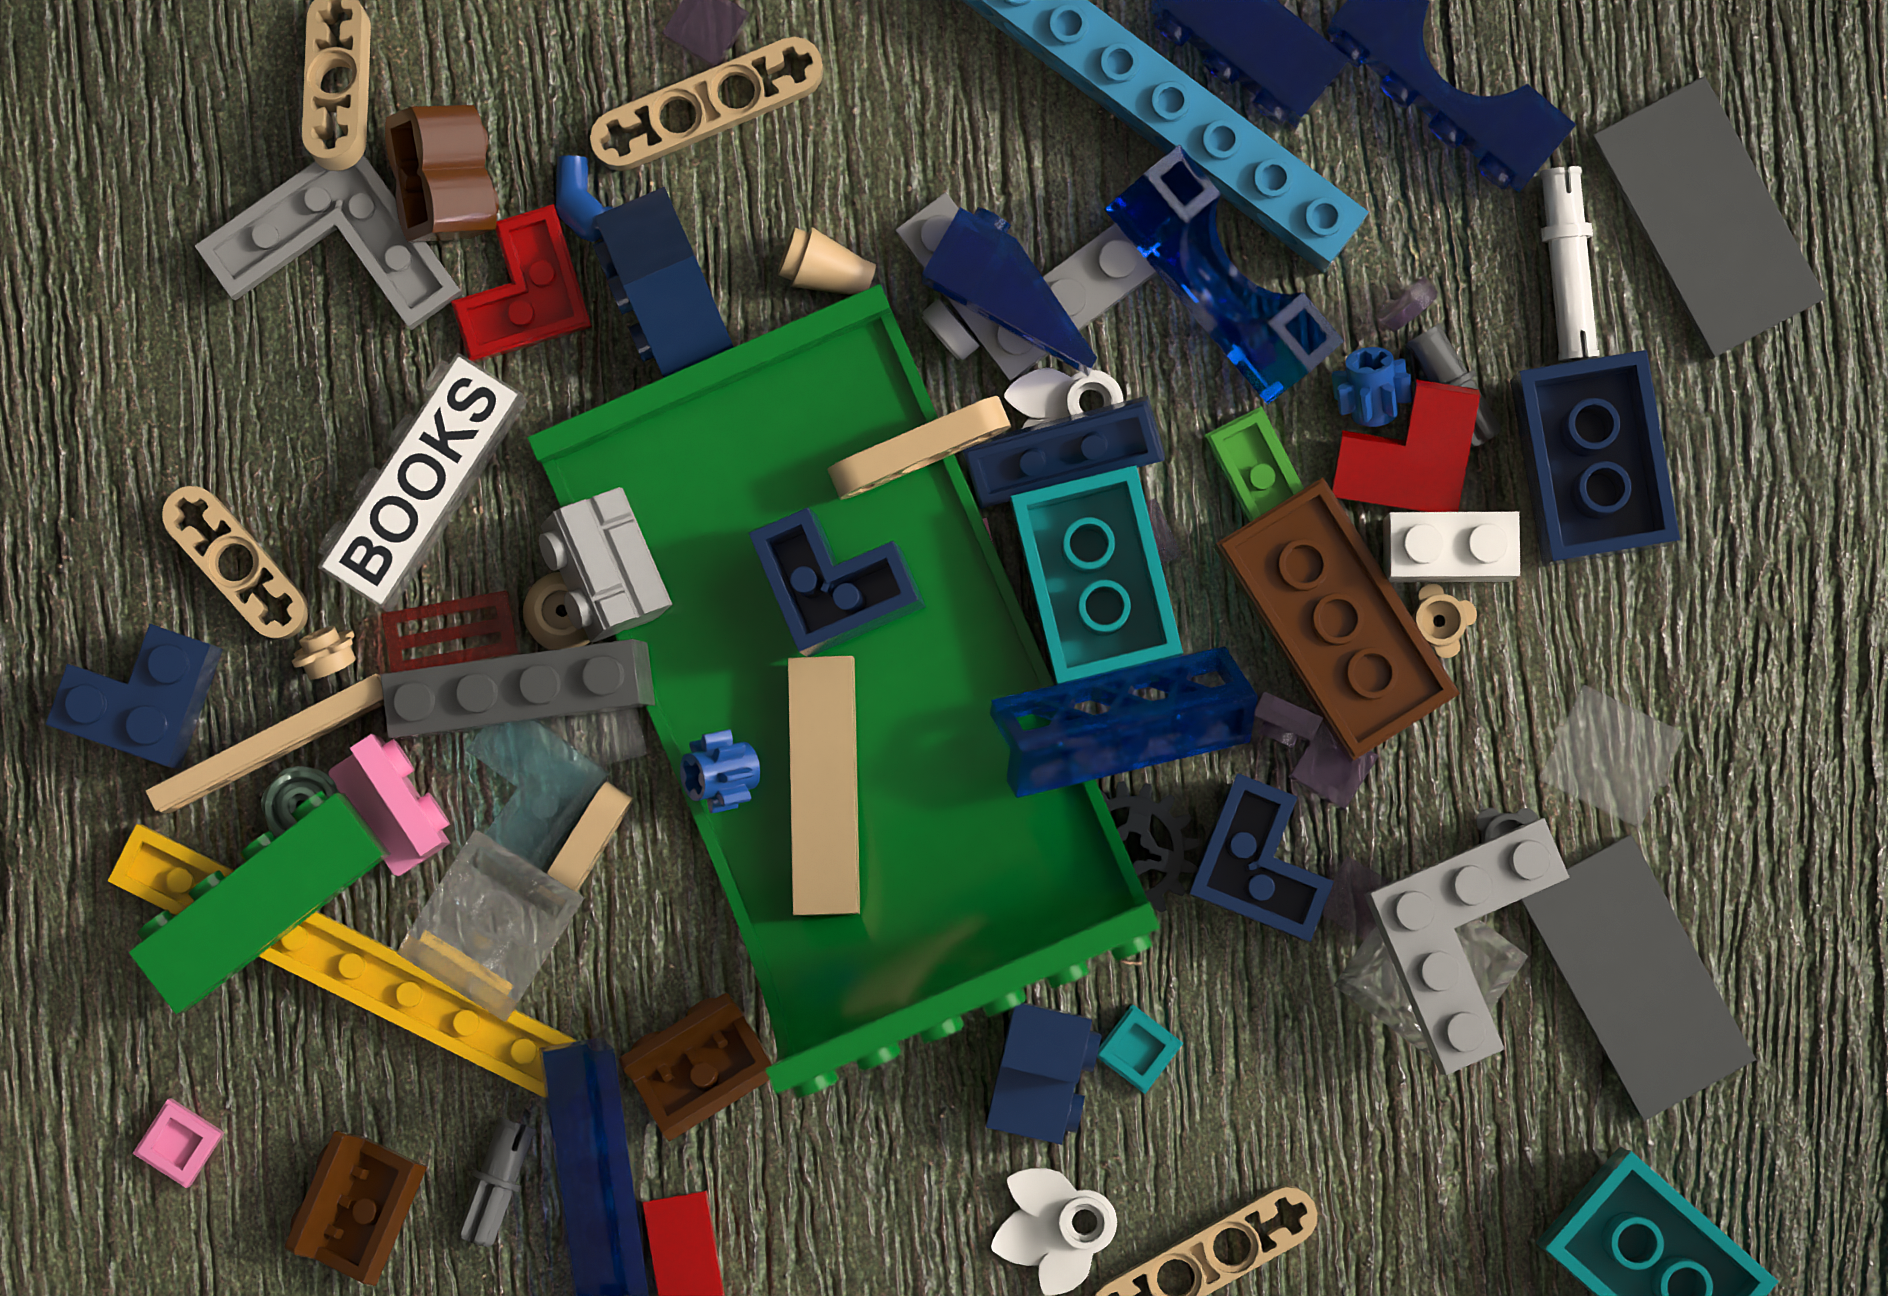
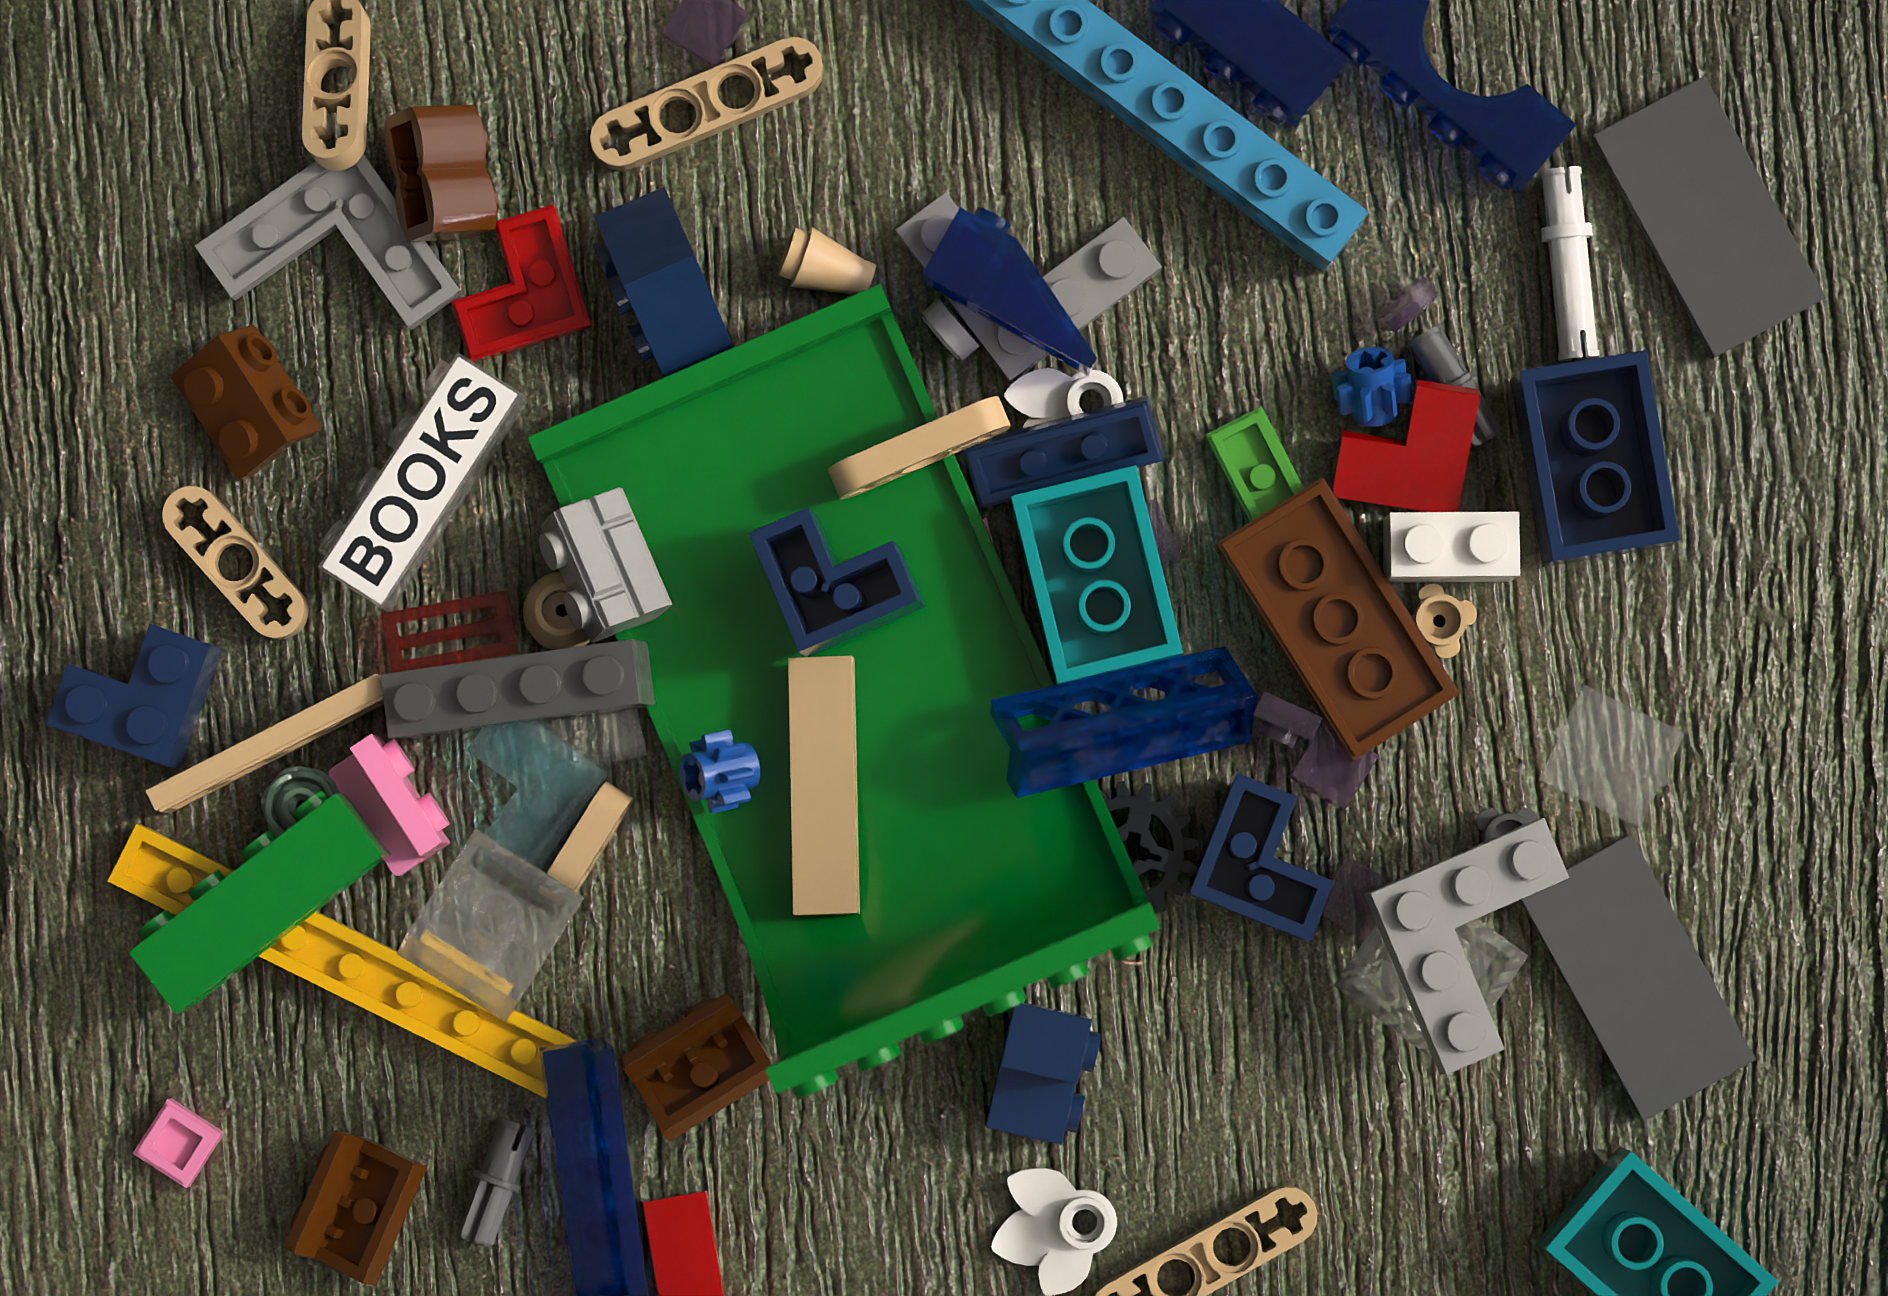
(245, 400): none -> reddish brown bracket
(324, 652): tan plate -> none
(573, 202): blue arm -> none
(1138, 1048): teal tile -> none
(1262, 332): clear blue arch -> none

